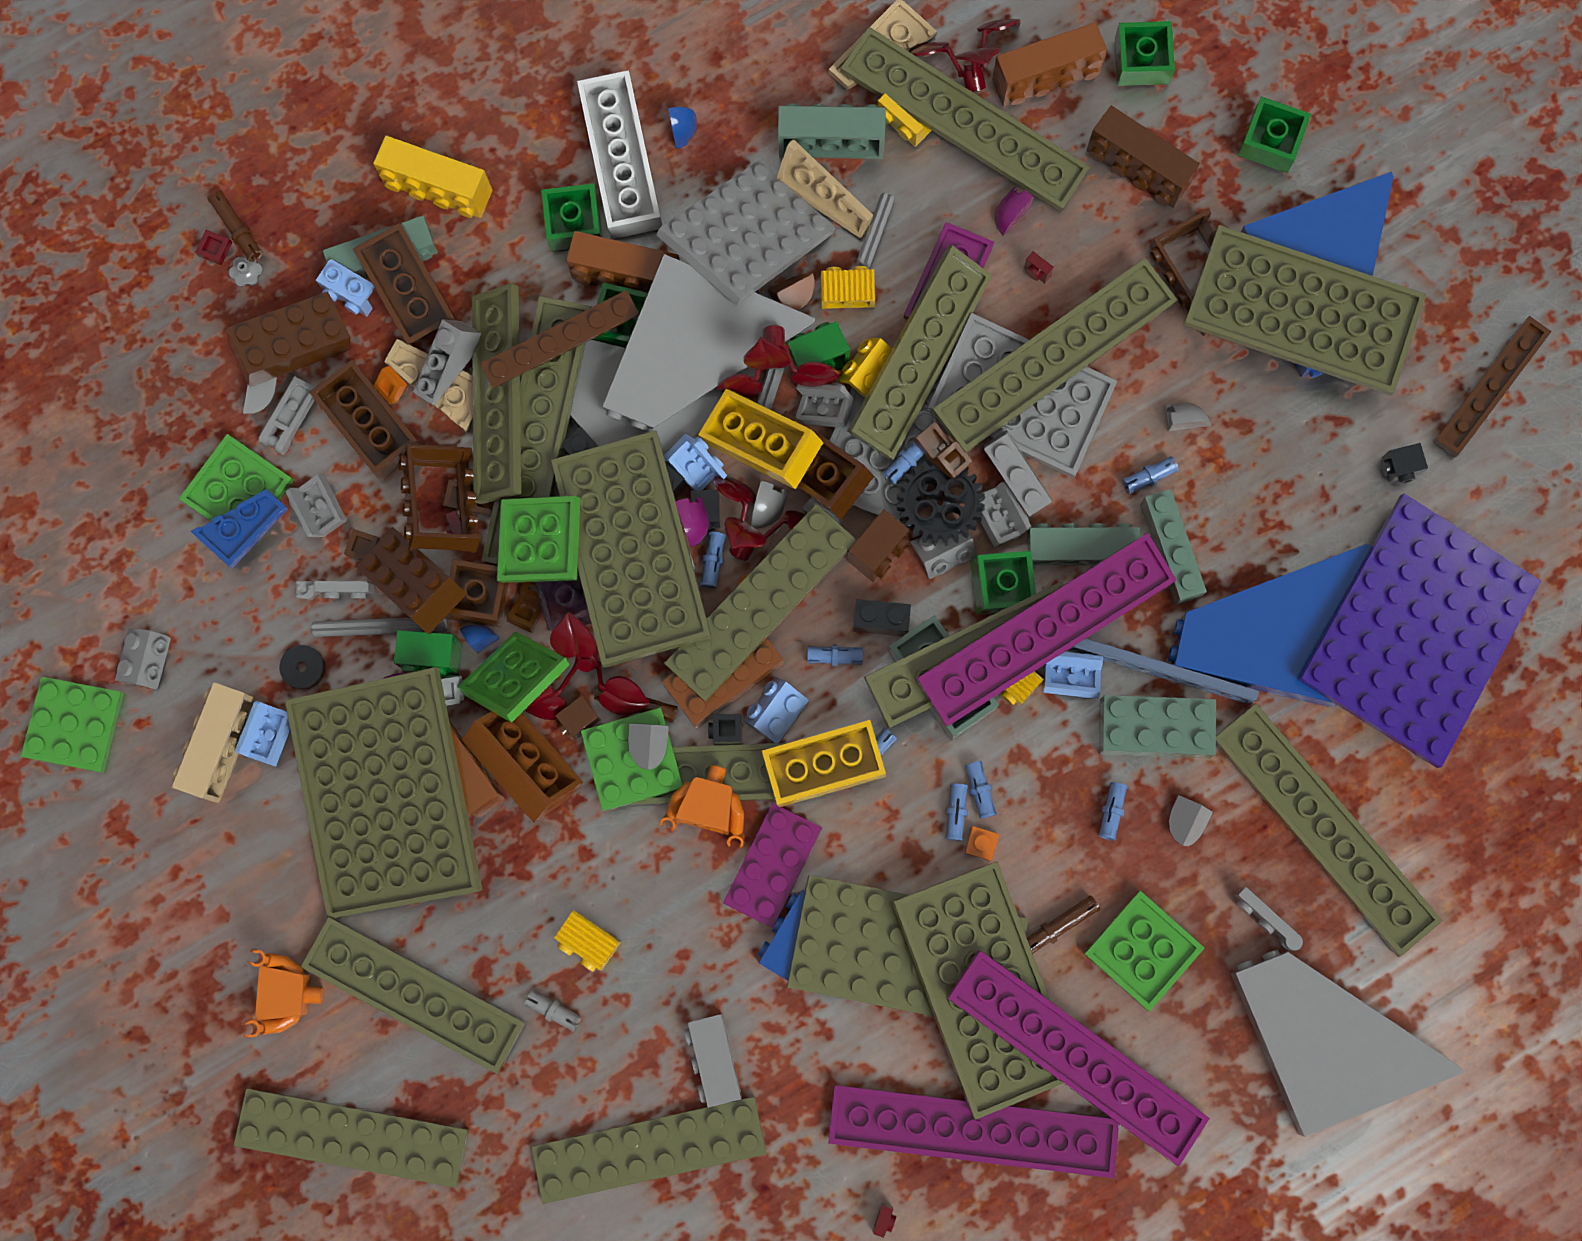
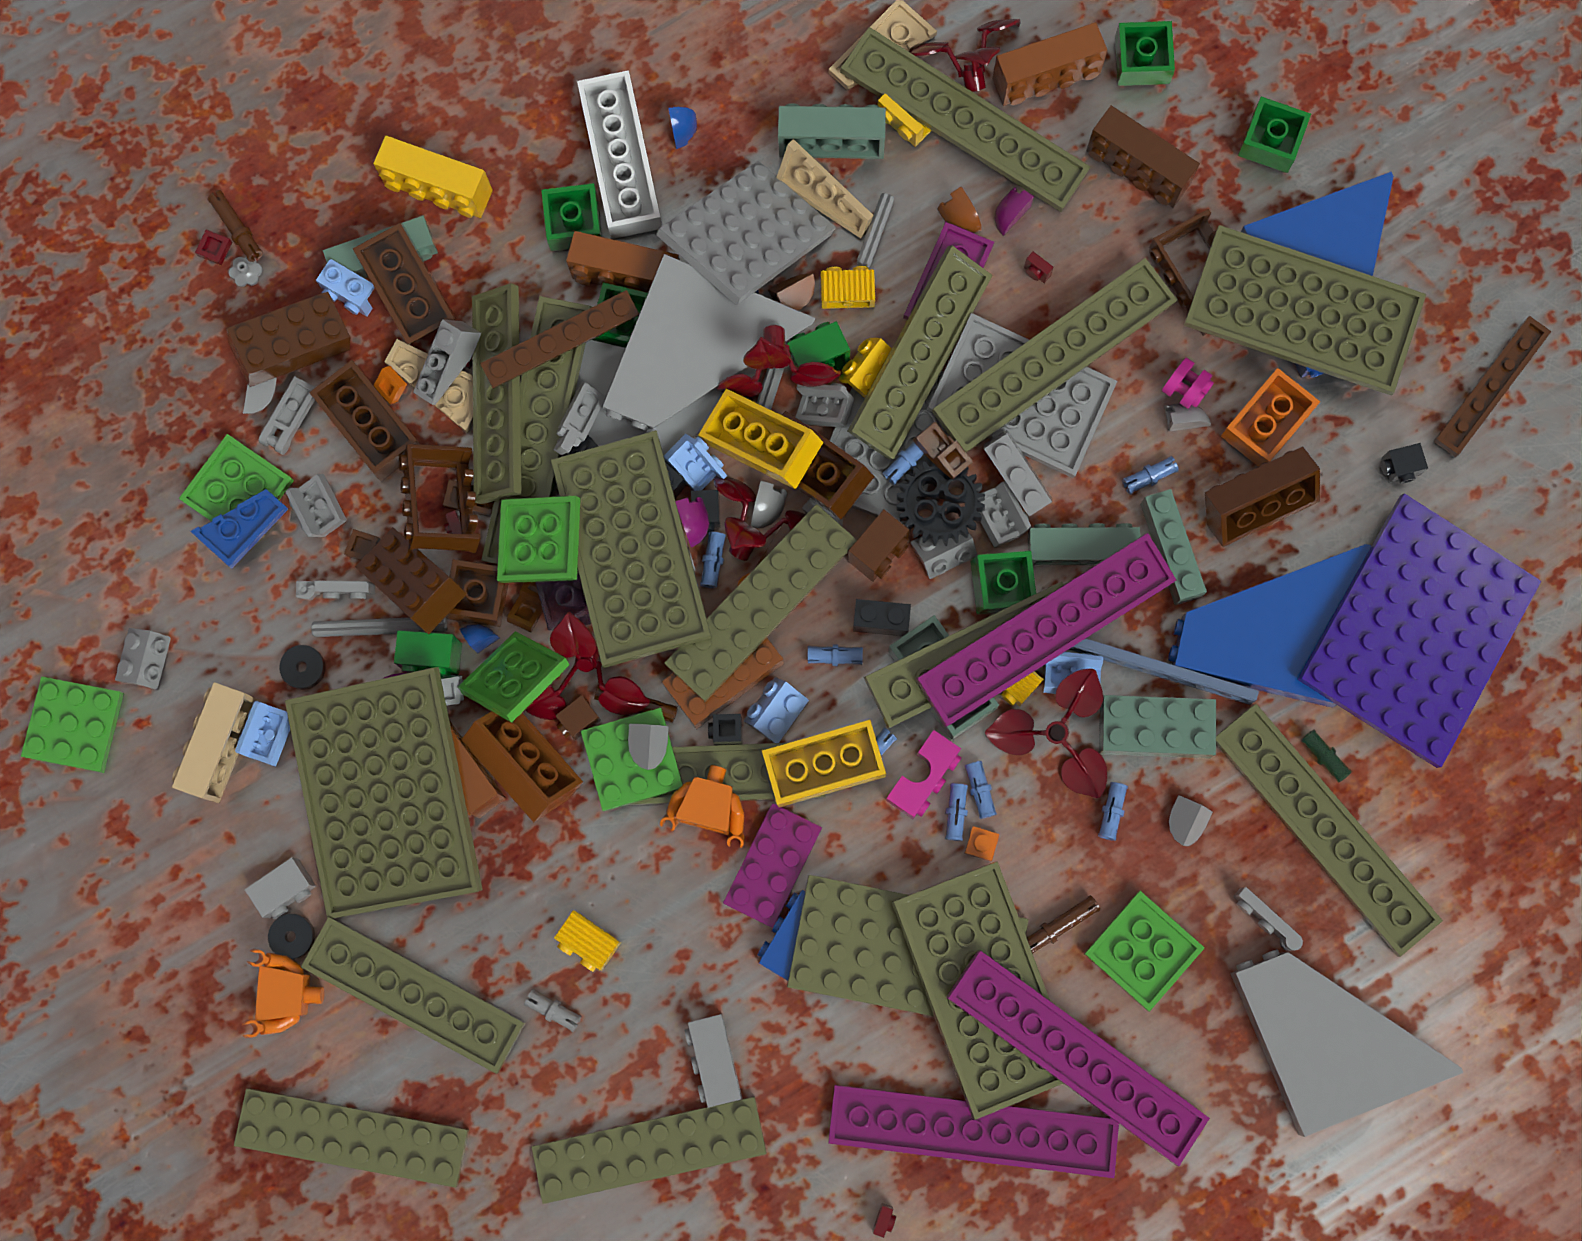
(280, 889): none -> light grey brick
(282, 927): none -> black piece
(578, 418): none -> light grey hinge
(912, 796): none -> dark pink arch
(960, 211): none -> dark orange brick
(1079, 694): none -> dark red plant
(1200, 384): none -> dark pink brick
(1262, 496): none -> reddish brown brick
(1270, 418): none -> orange brick
(1326, 756): none -> clear green pin

